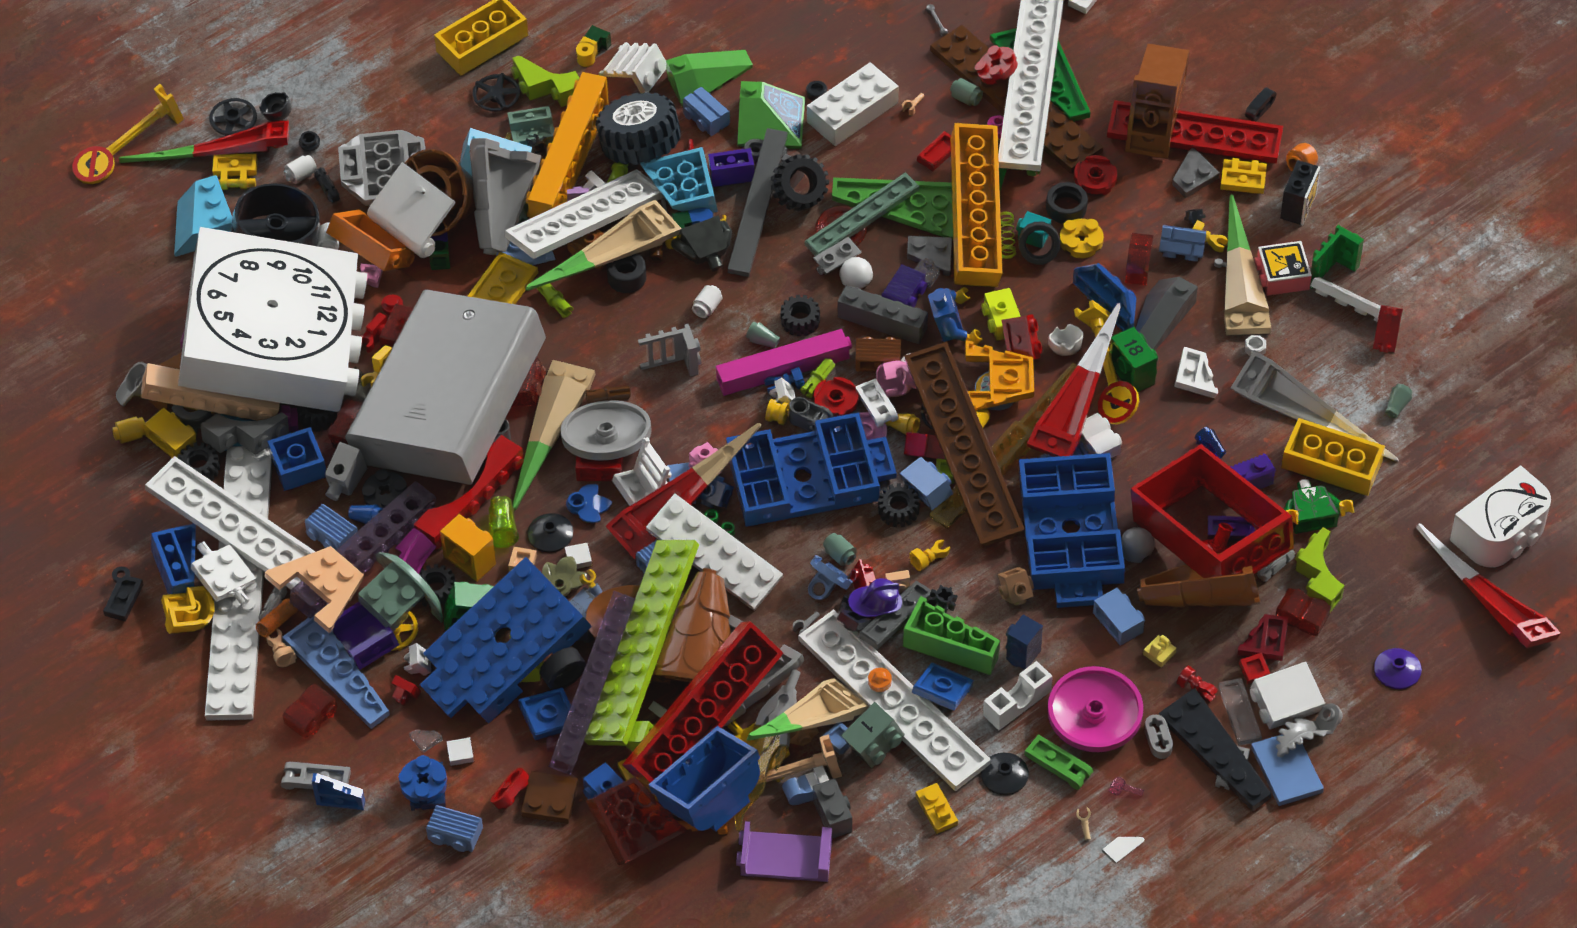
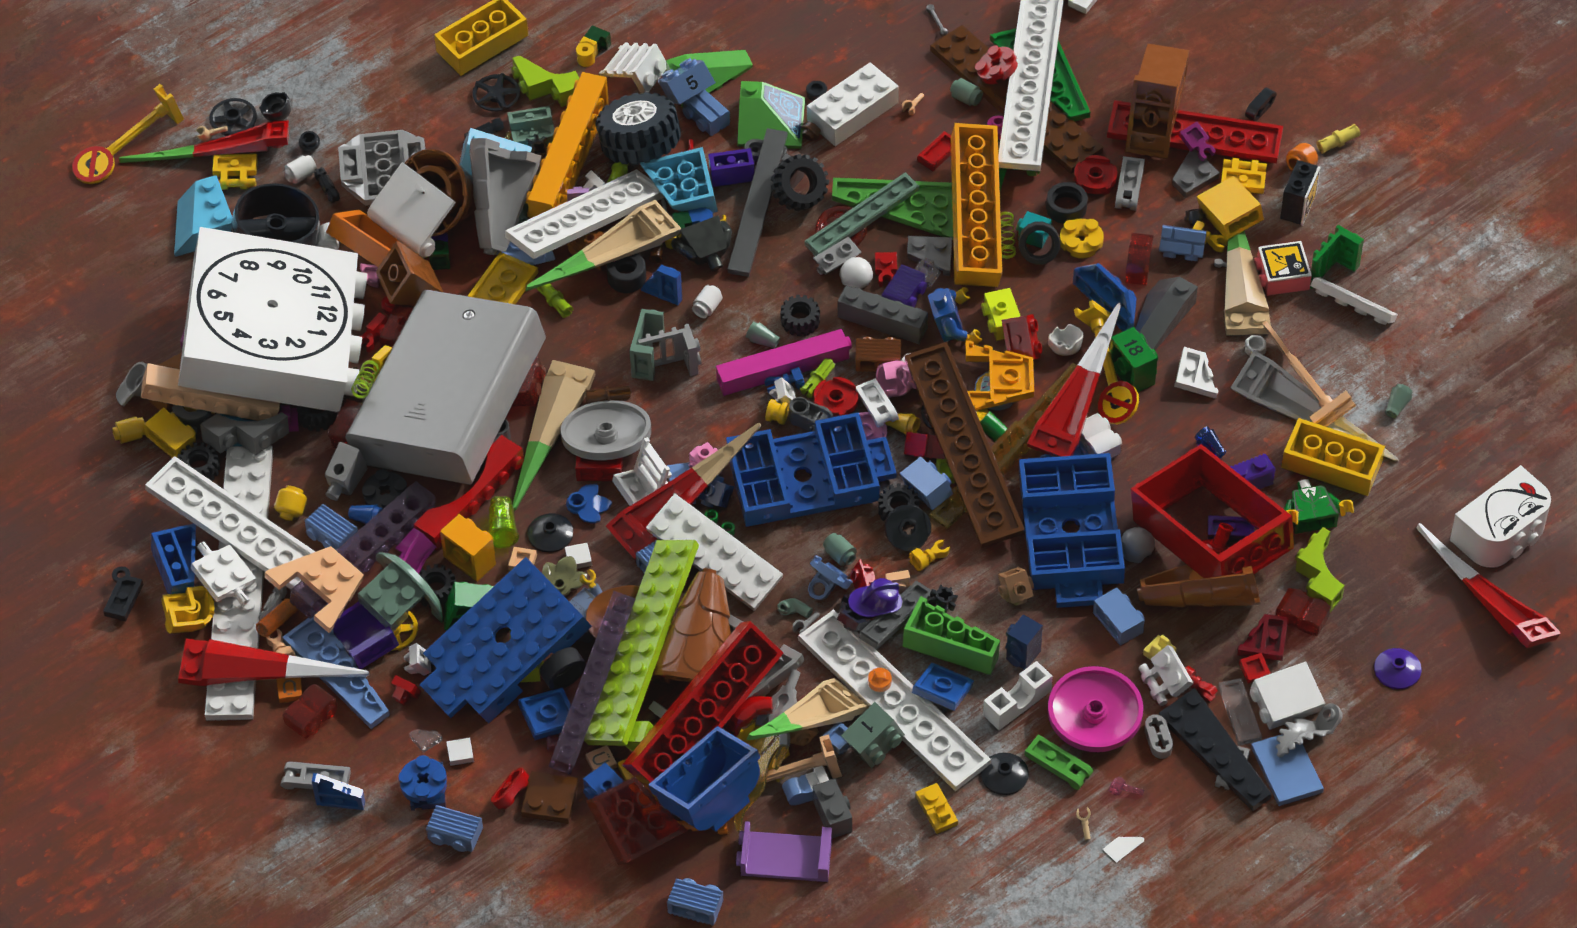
(205, 134): none -> tan hand
(225, 662): none -> red plate
(289, 689): none -> orange tile
(290, 502): none -> yellow head
(297, 458): blue brick -> none
(364, 376): none -> lime piece
(406, 275): none -> dark orange slope
(496, 125): none -> black axle
(599, 757): none -> light nougat tile
(640, 355): none -> sand green panel
(665, 284): none -> blue wing
(686, 81): none -> medium blue brick
(695, 901): none -> medium blue brick
(748, 711): none -> red arm
(794, 606): none -> sand green arm
(810, 131): none -> reddish brown plate
(885, 266): none -> red plate
(918, 535): none -> black plate
(992, 426): none -> green piece
(1129, 182): none -> light grey plate
(1172, 672): none -> white plate
(1196, 138): none -> magenta plate
(1230, 207): none -> yellow brick
(1271, 569): light grey axle -> none
(1330, 409): none -> light nougat piece
(1338, 138): none -> light yellow pin
(1387, 328): red hinge -> none

